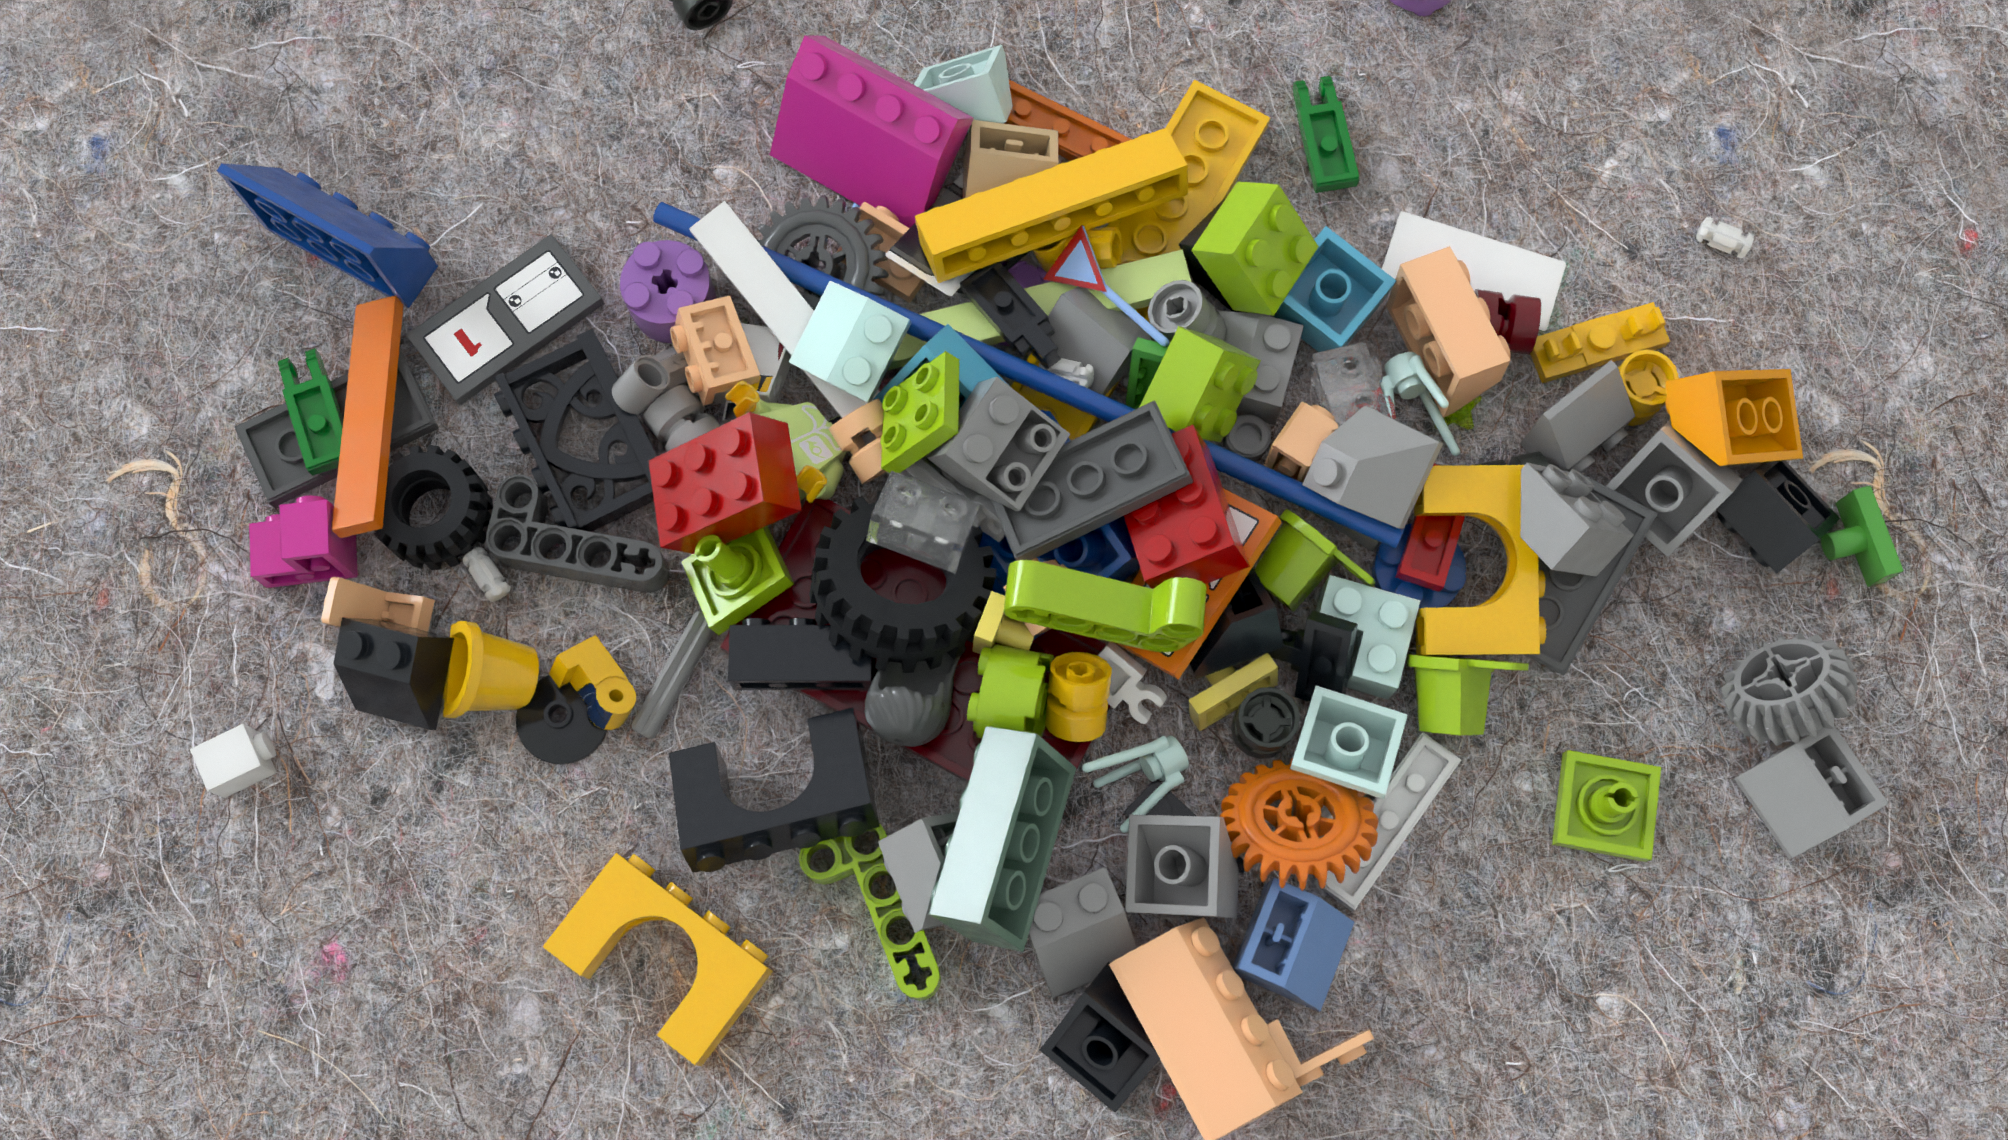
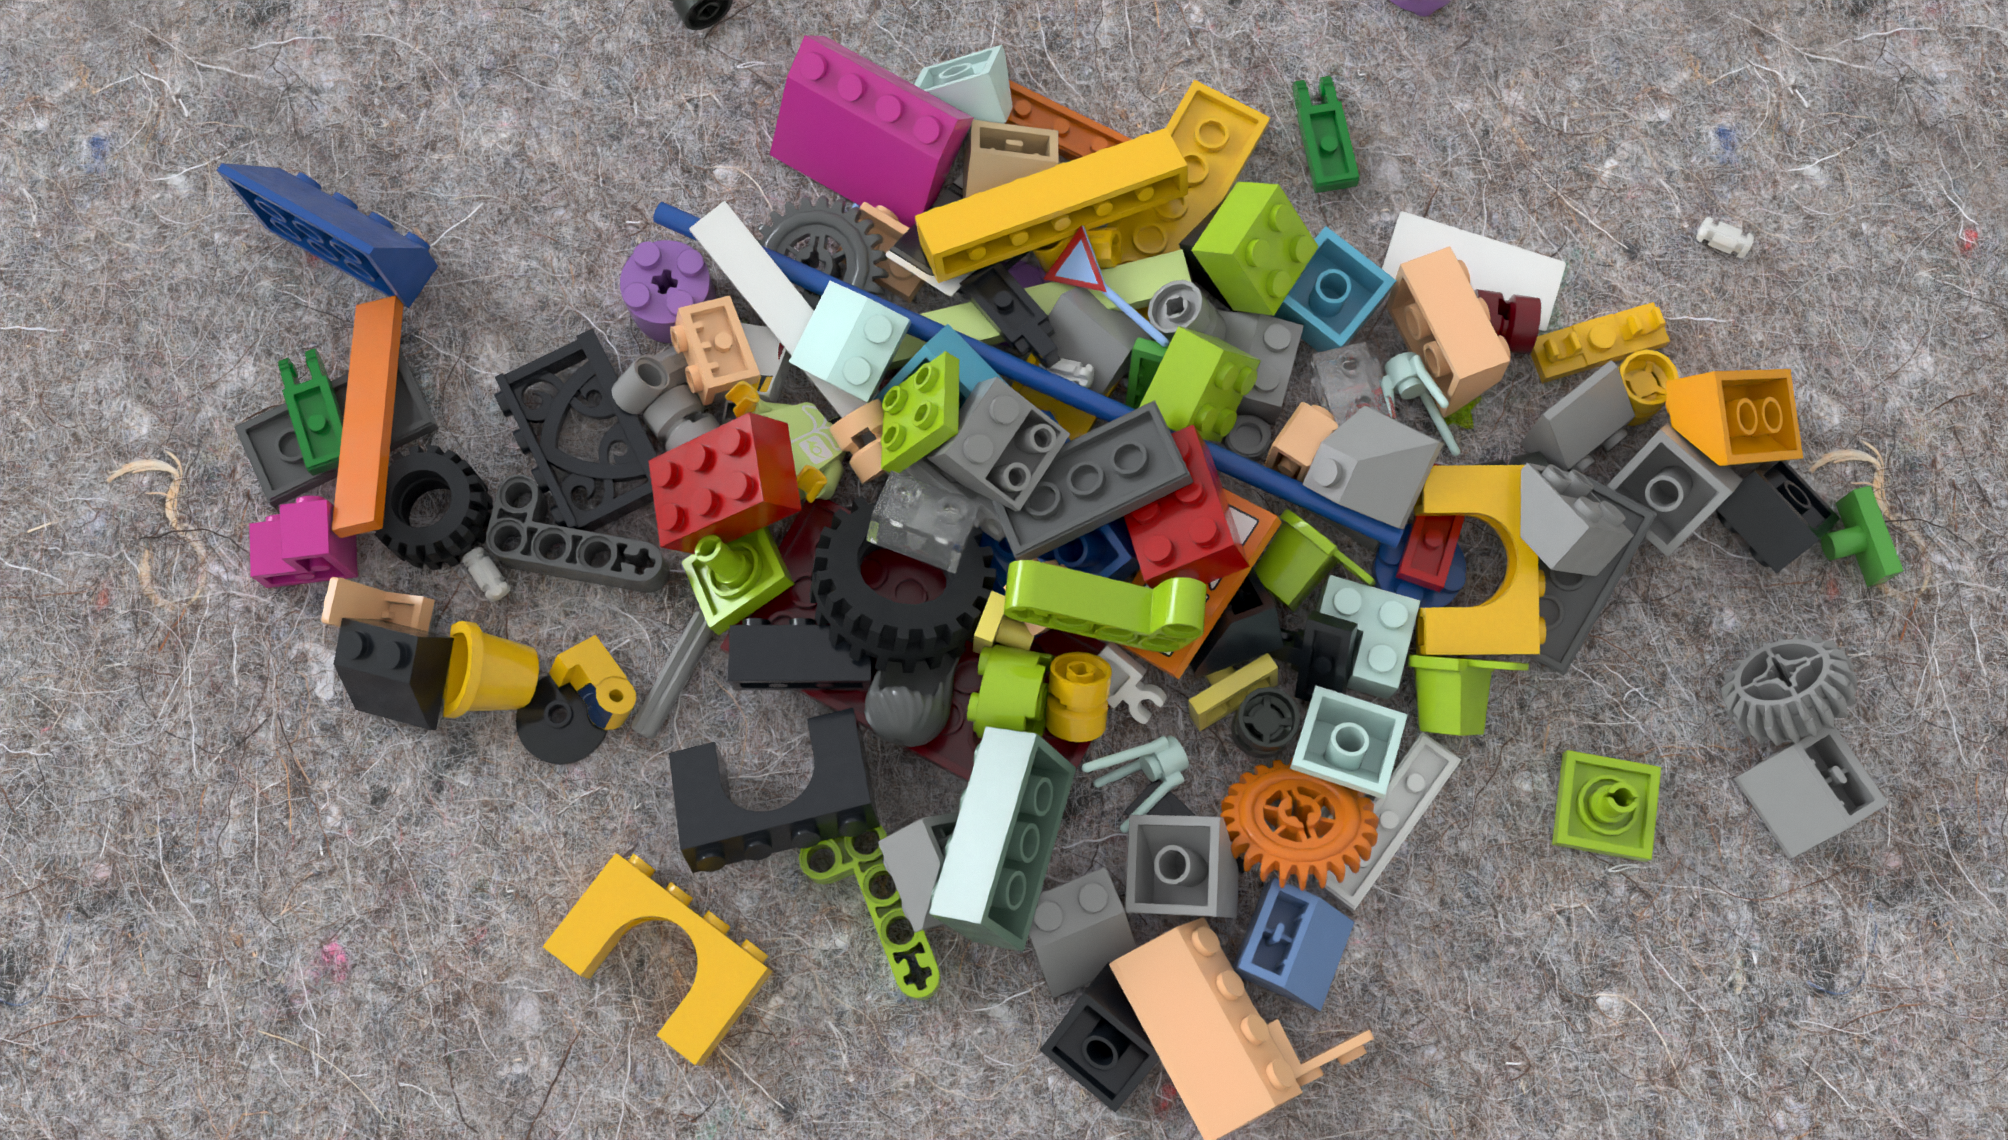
(234, 760): white brick -> none
(505, 319): tile -> none

